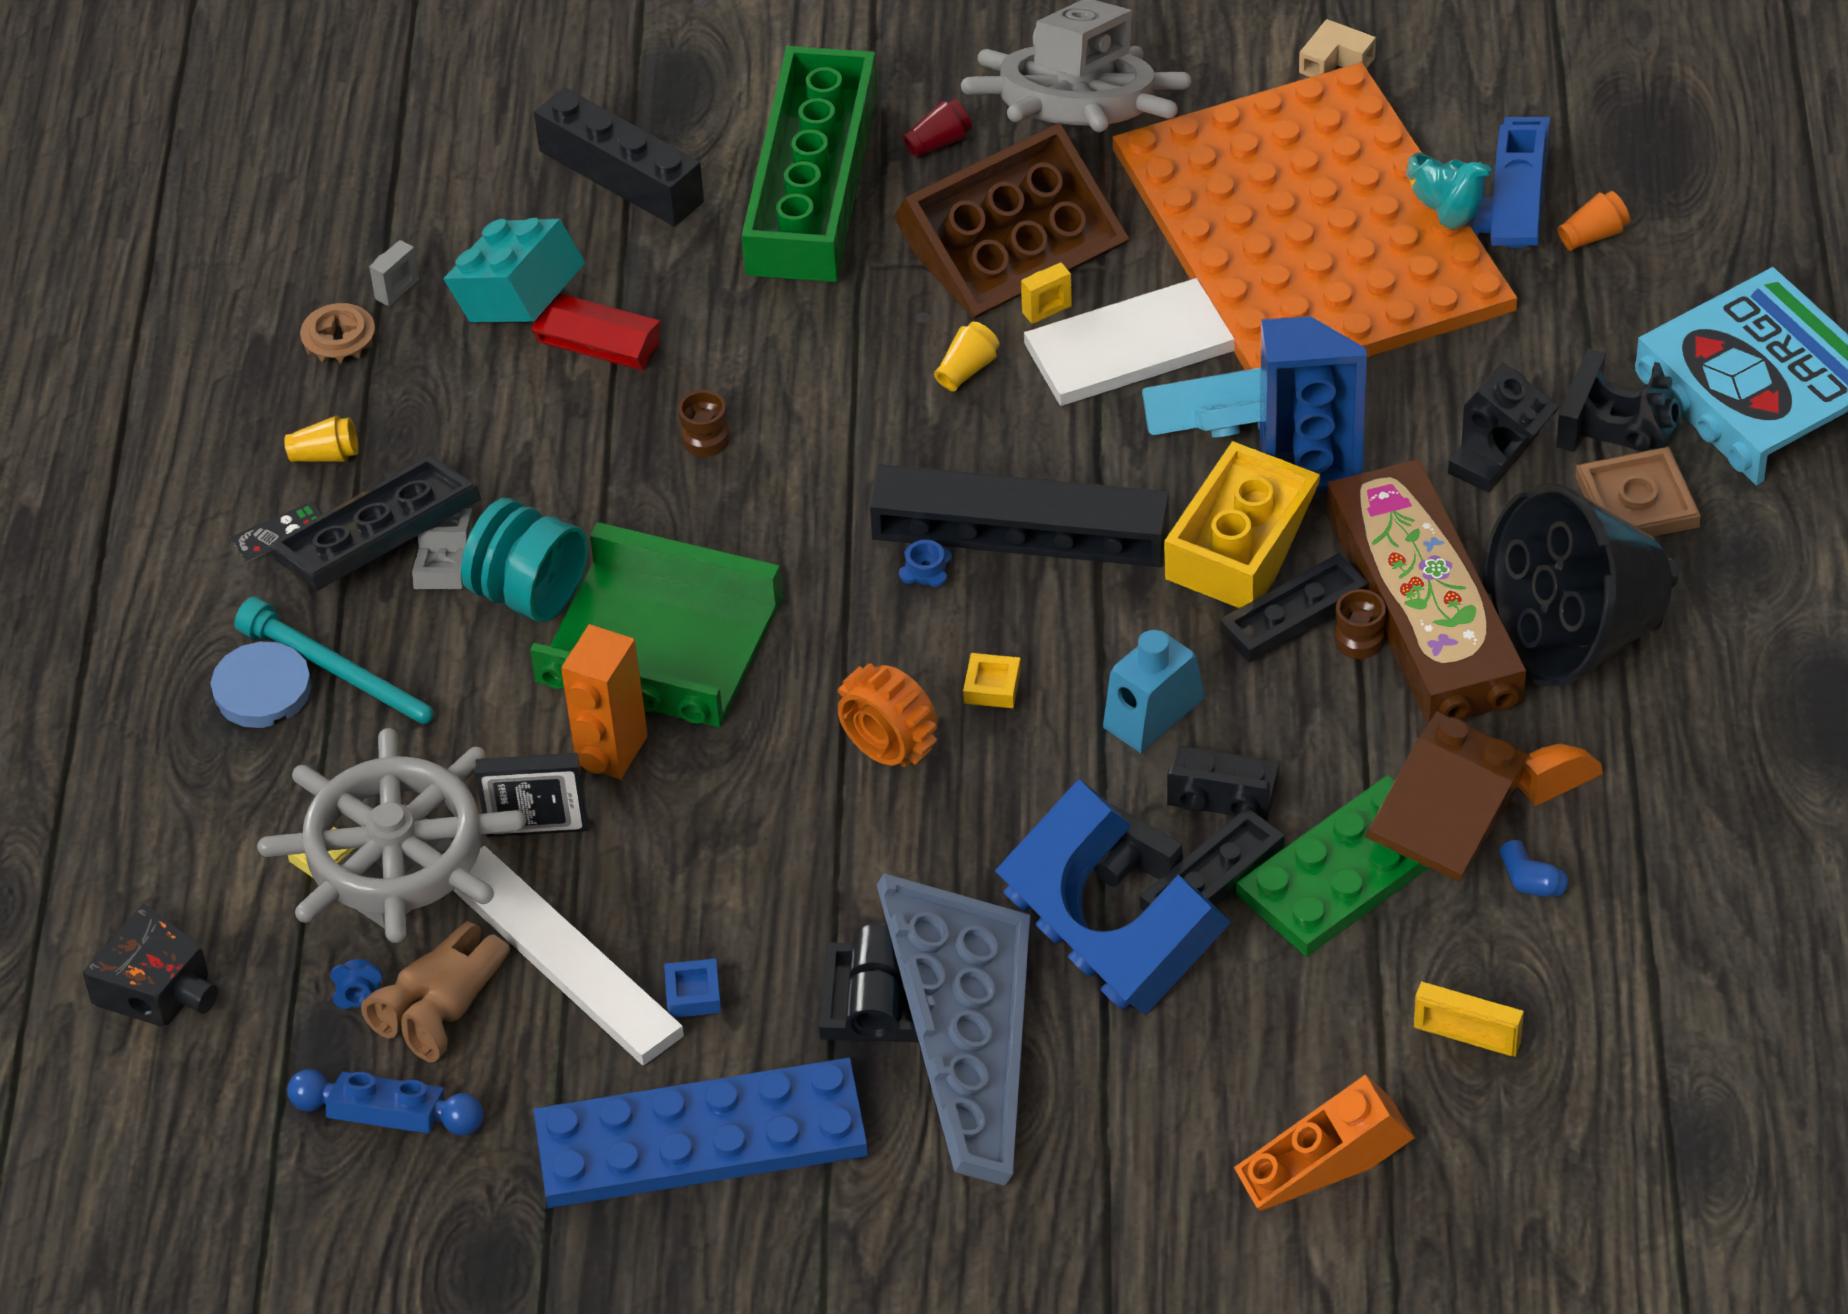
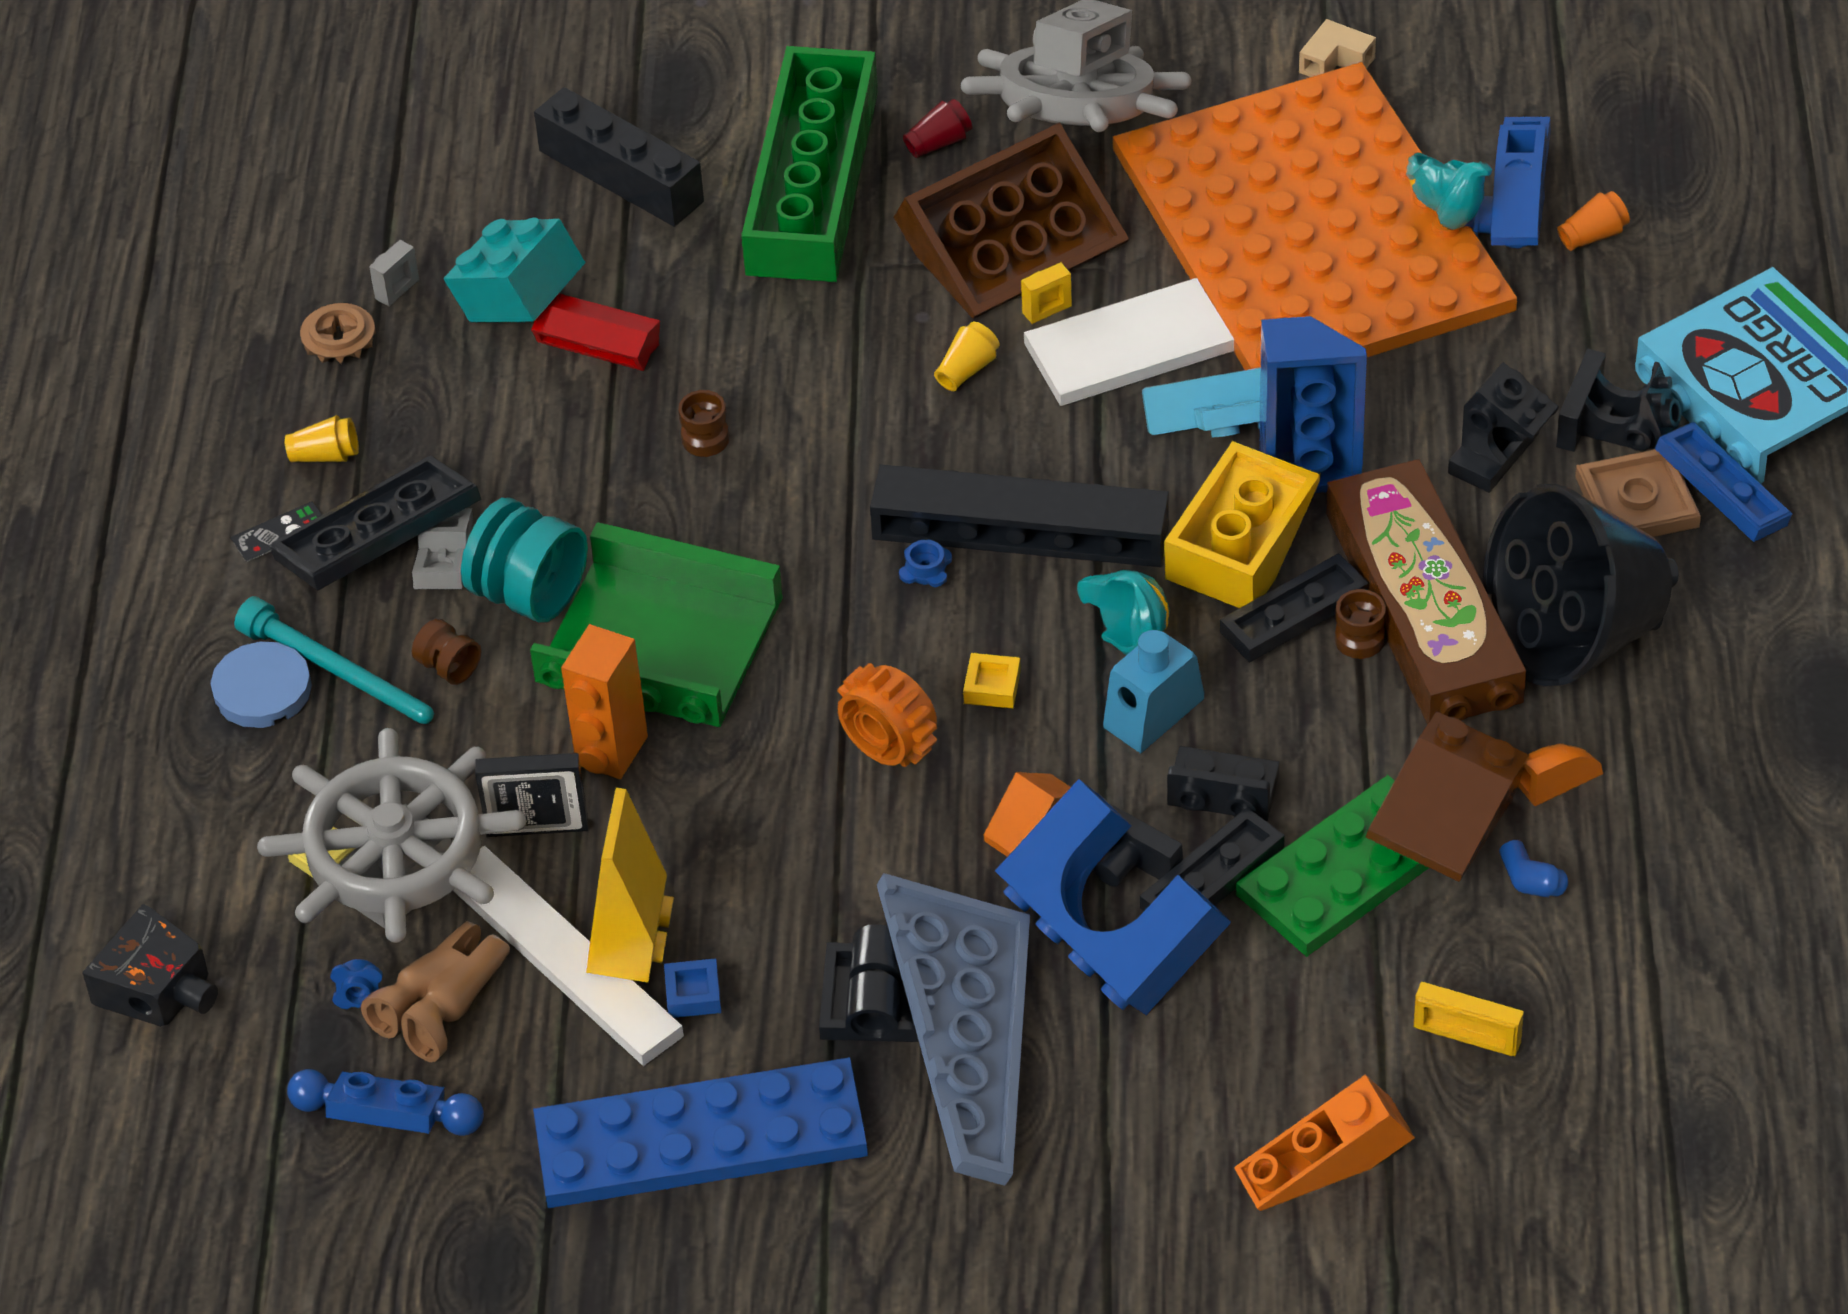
(450, 654): none -> reddish brown wheel
(628, 899): none -> yellow slope
(1022, 808): none -> orange slope
(1128, 605): none -> teal hair
(1723, 481): none -> blue tile

